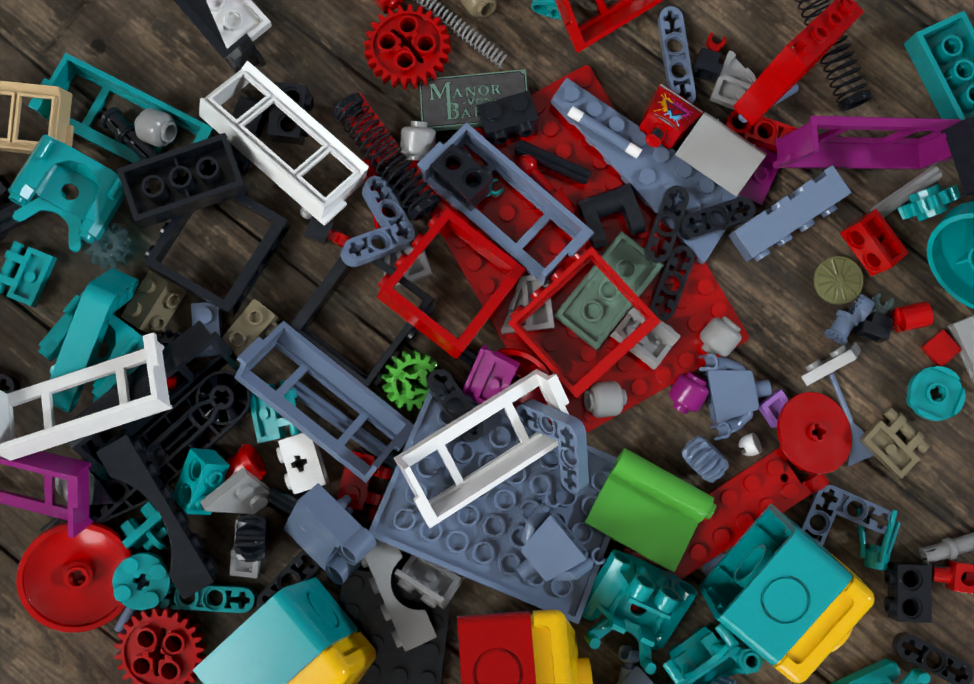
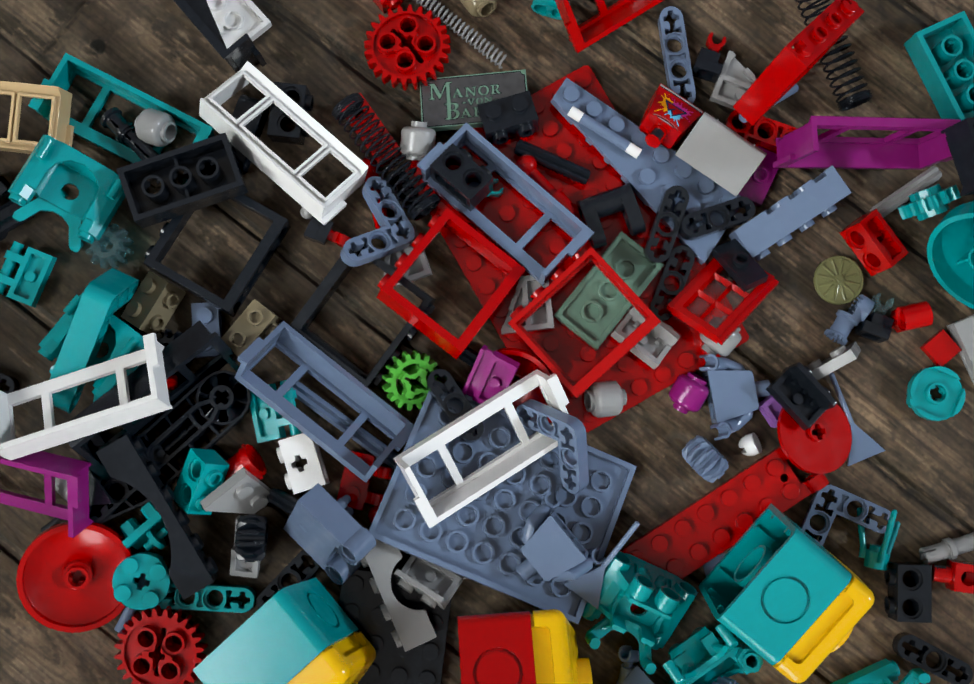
(590, 584): none -> sand blue piece
(649, 510): bright green door -> none
(717, 303): none -> red piece
(739, 265): none -> black plate
(801, 395): none -> black bracket
(889, 448): dark tan plate -> none

